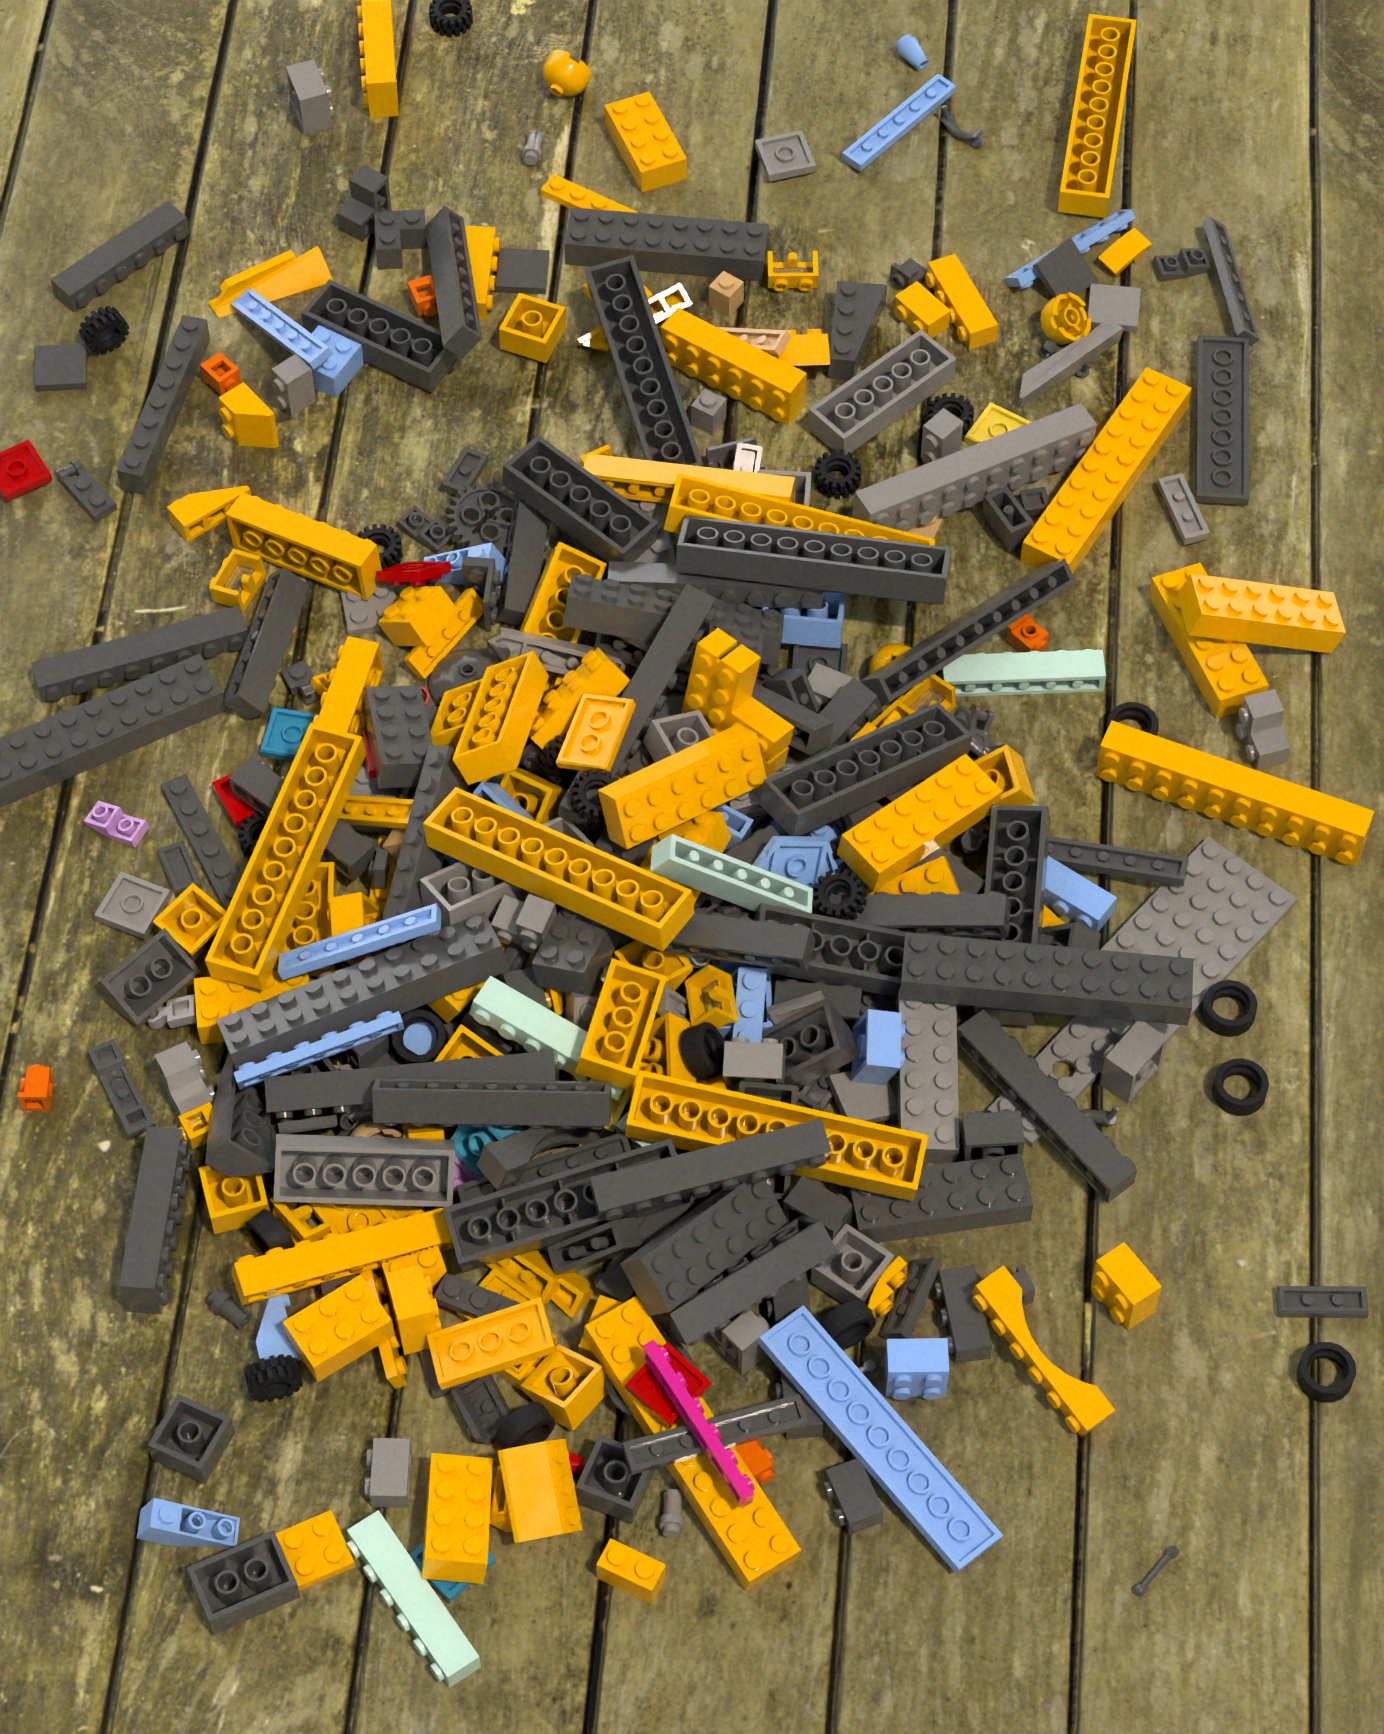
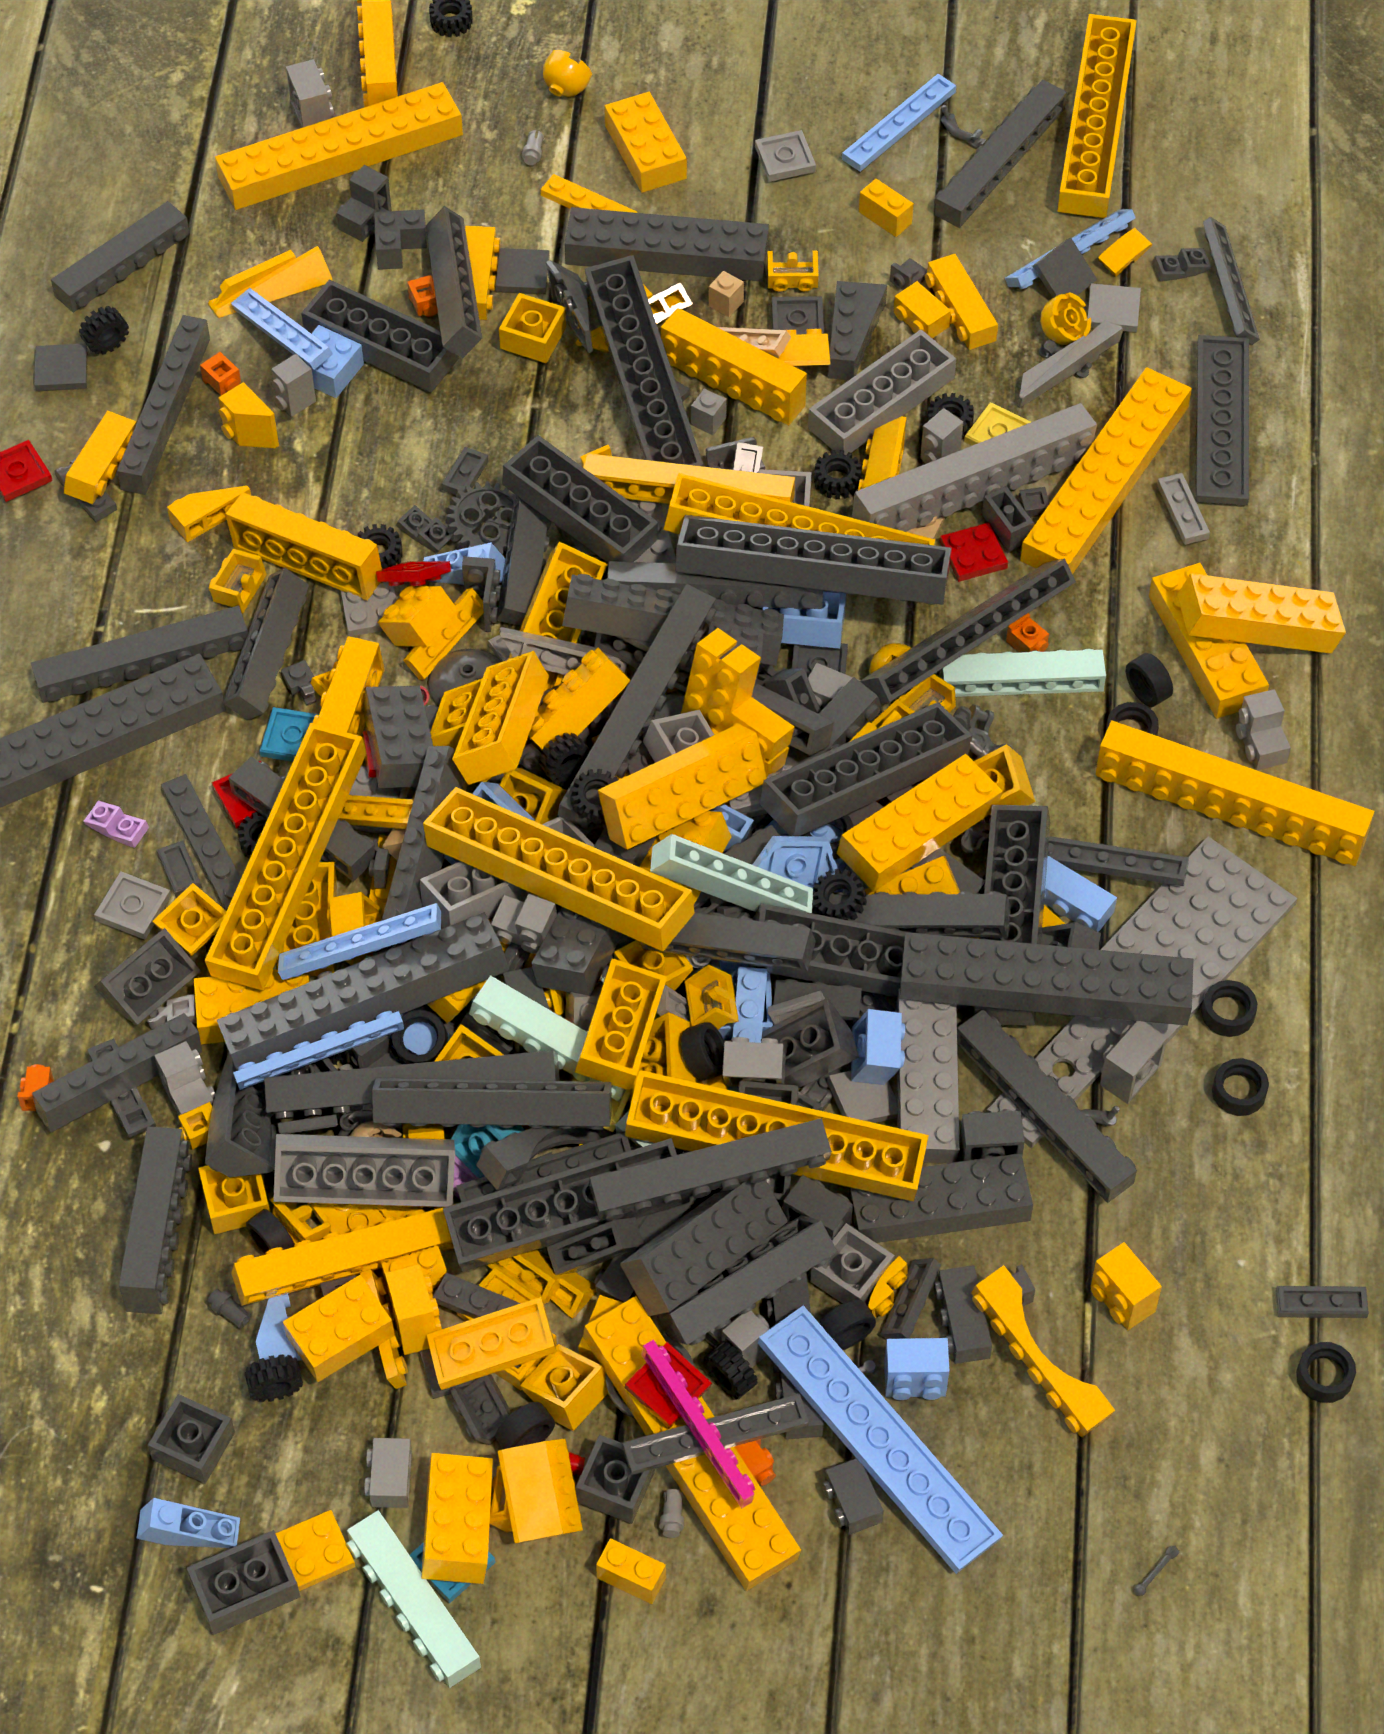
(99, 458): none -> yellow brick
(111, 1074): none -> dark grey brick
(339, 145): none -> yellow brick
(572, 293): none -> dark grey wedge
(595, 733): yellow tile -> none
(730, 1370): none -> black tyre
(797, 313): none -> dark grey plate
(884, 453): none -> yellow slope
(886, 207): none -> yellow brick
(911, 51): light blue cone -> none
(974, 552): none -> red plate
(1000, 153): none -> dark grey brick
(1149, 679): none -> black tyre

